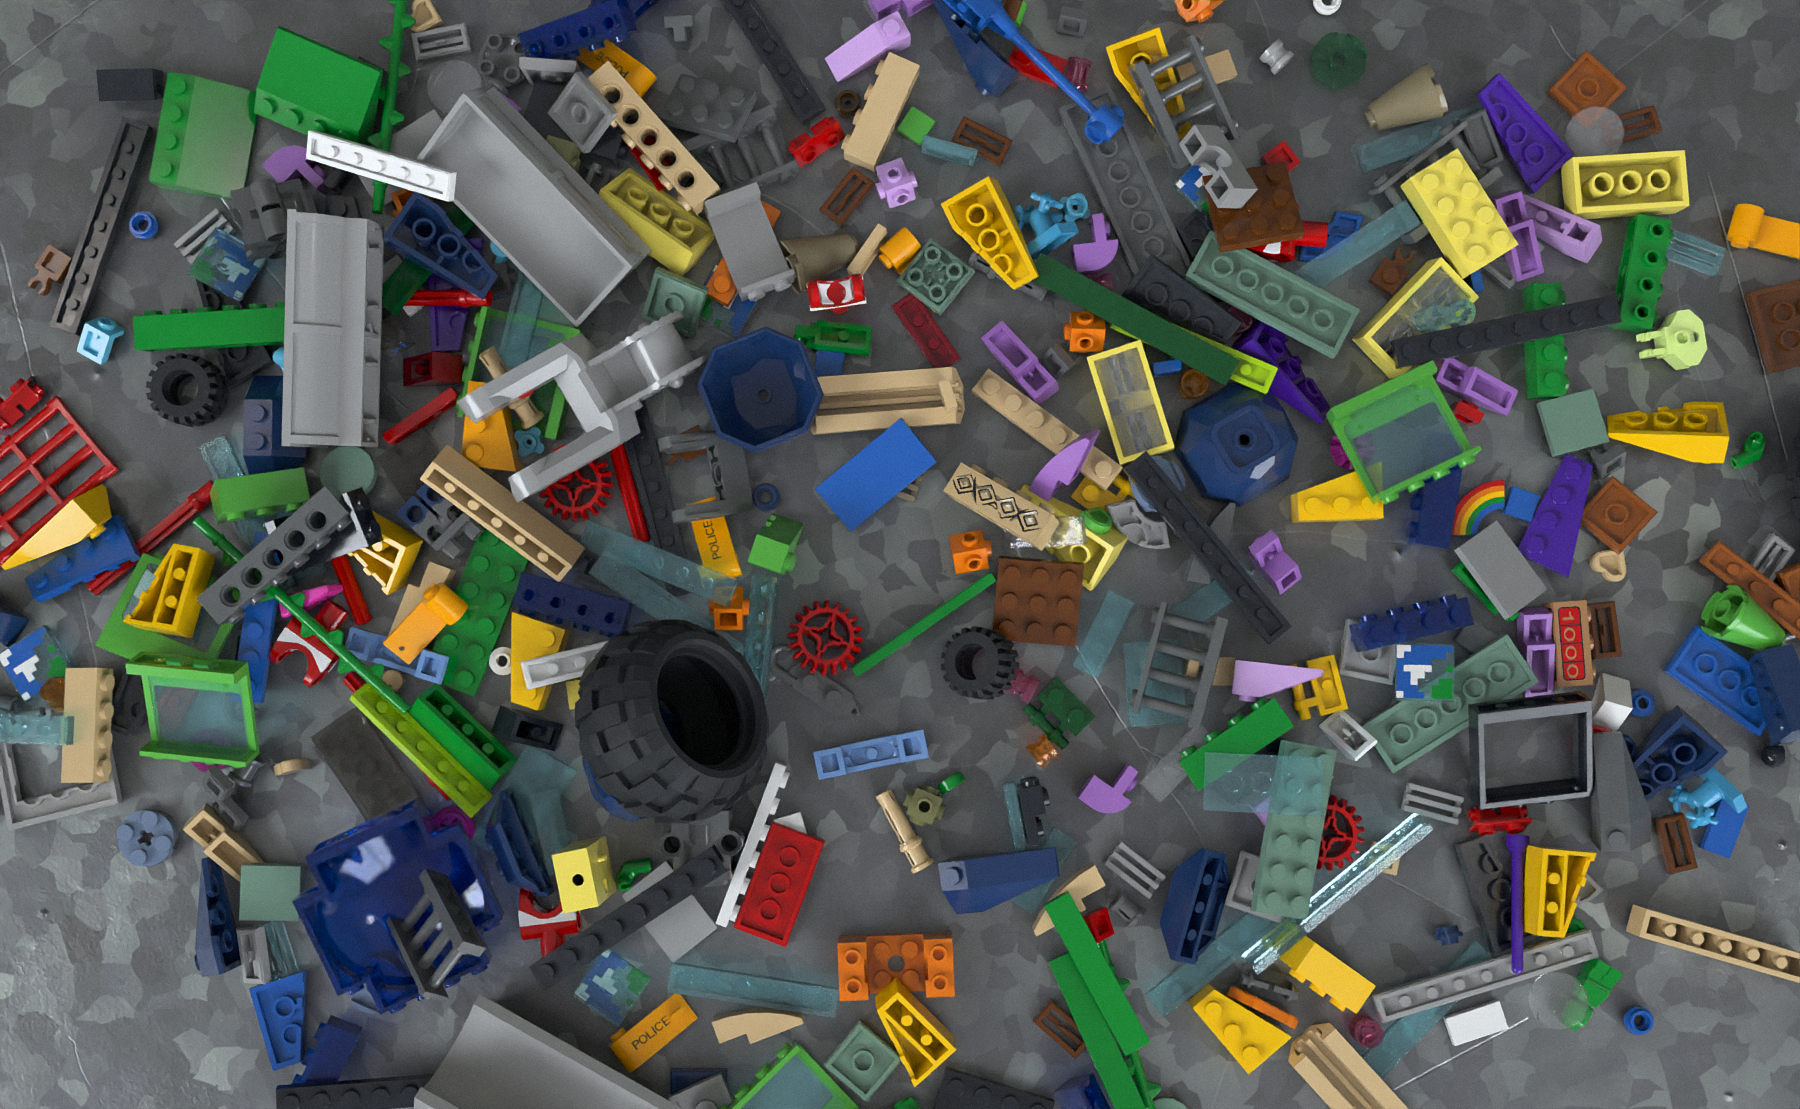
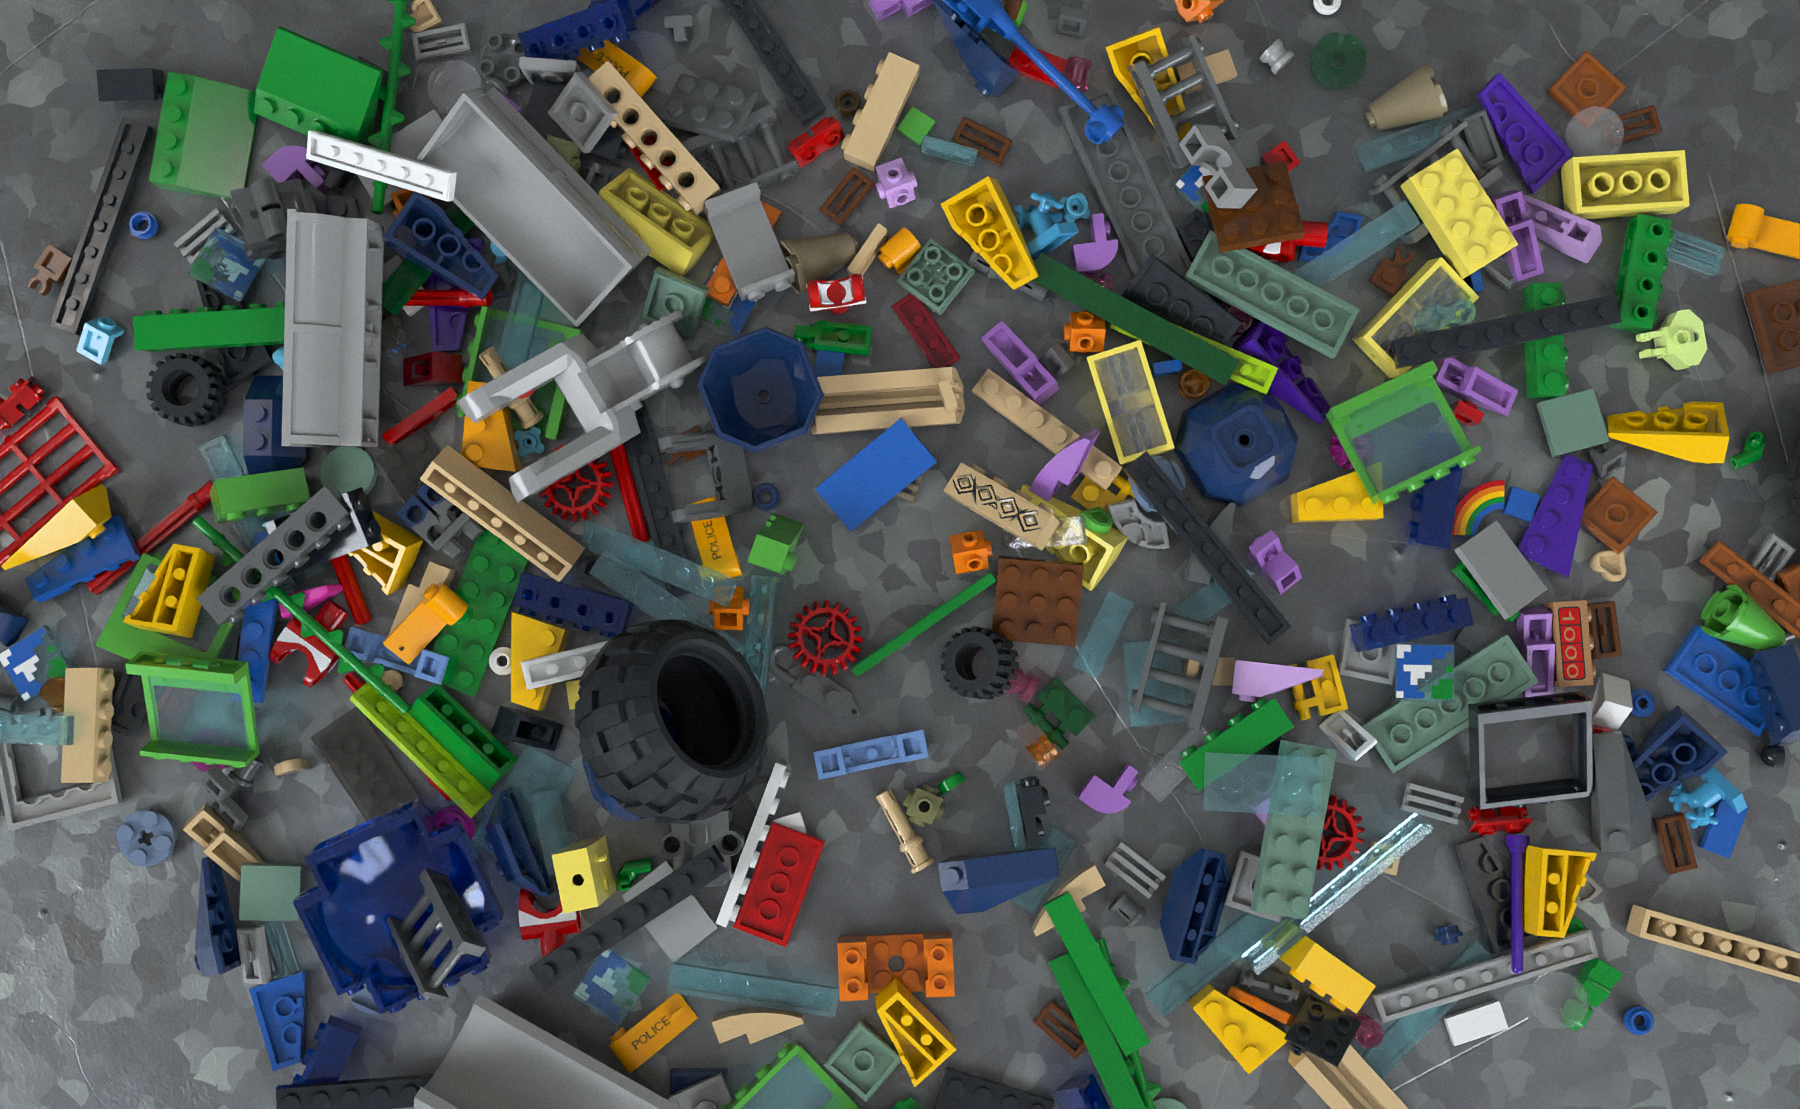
(869, 47): lavender slope -> none
(1099, 924): red plate -> none
(1322, 1031): none -> black hinge

